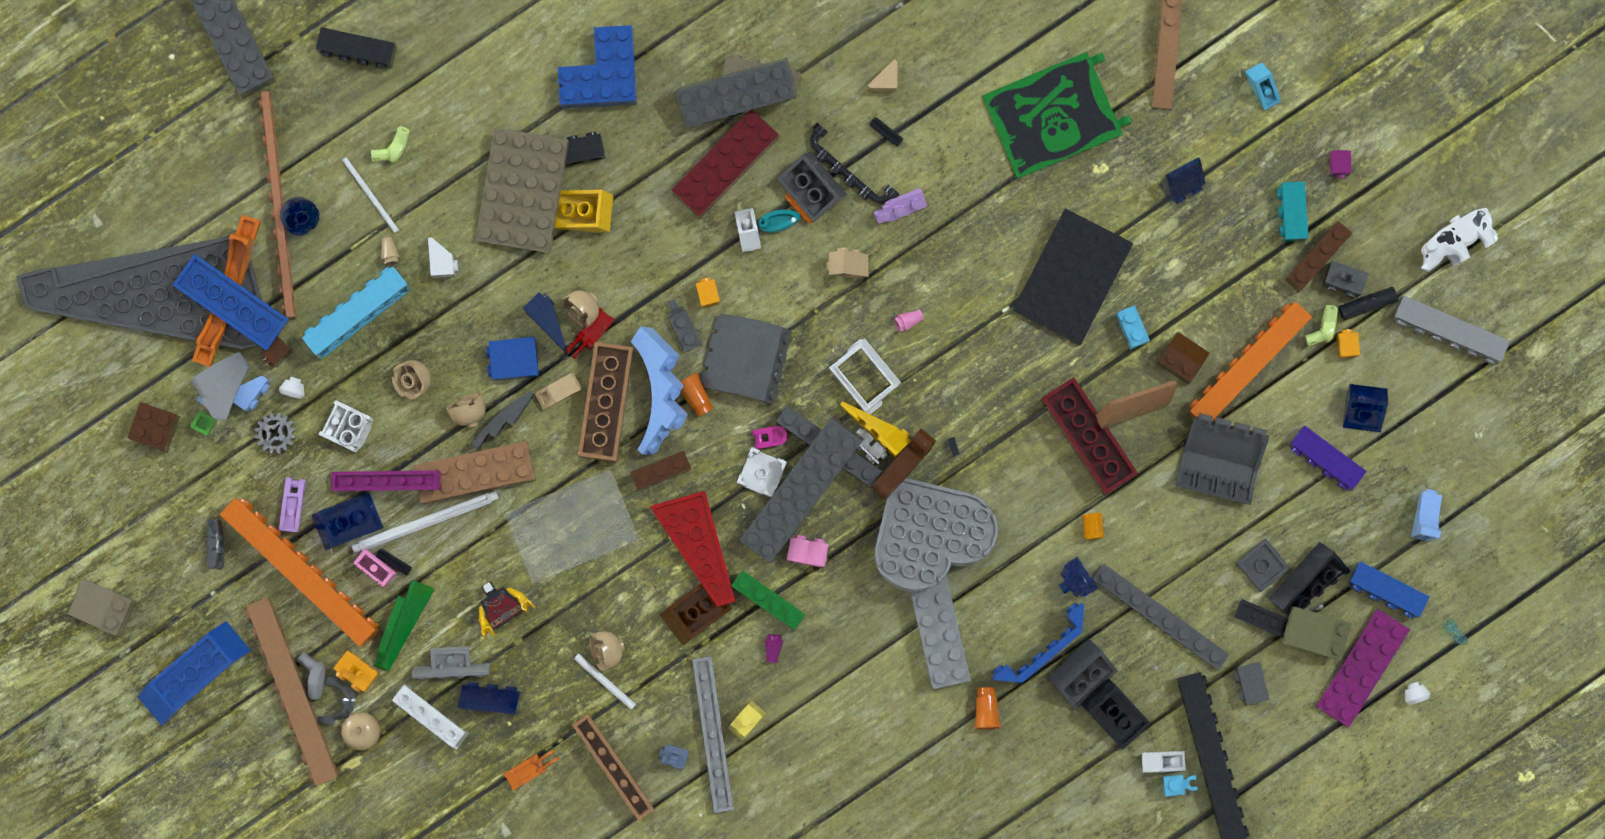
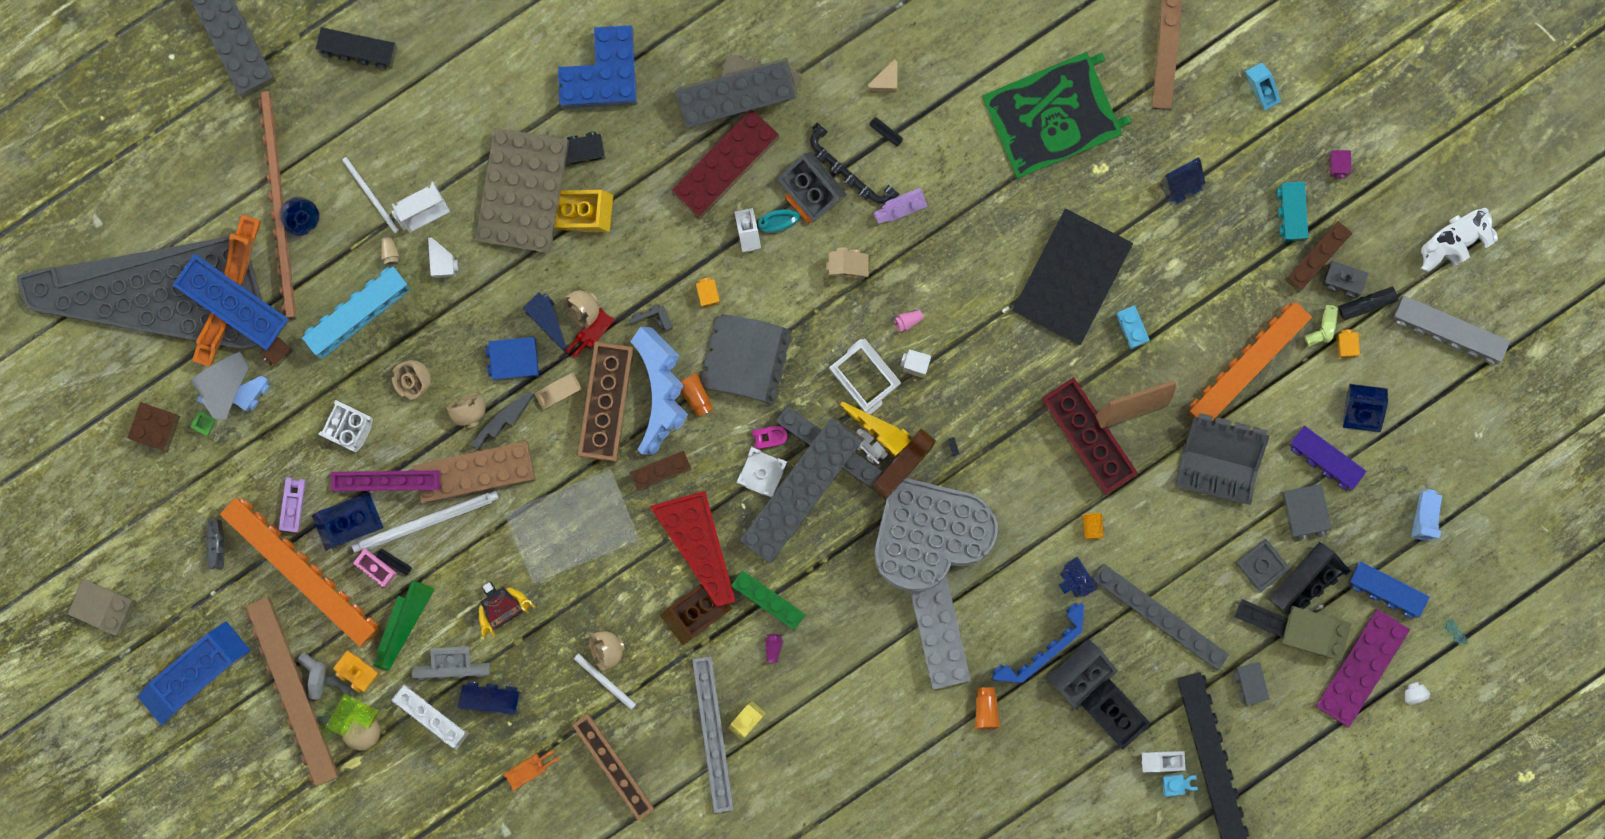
(280, 426): light grey gear -> none
(292, 388): white cone -> none
(349, 710): none -> clear neon green plate
(396, 148): yellowish green arm -> none
(420, 208): none -> white window
(663, 320): none -> dark grey bracket
(674, 756): sand blue brick -> none
(683, 327): dark grey hinge -> none
(807, 552): bright pink brick -> none
(915, 363): none -> white brick
(1183, 358): reddish brown slope -> none
(1306, 511): none -> dark grey brick

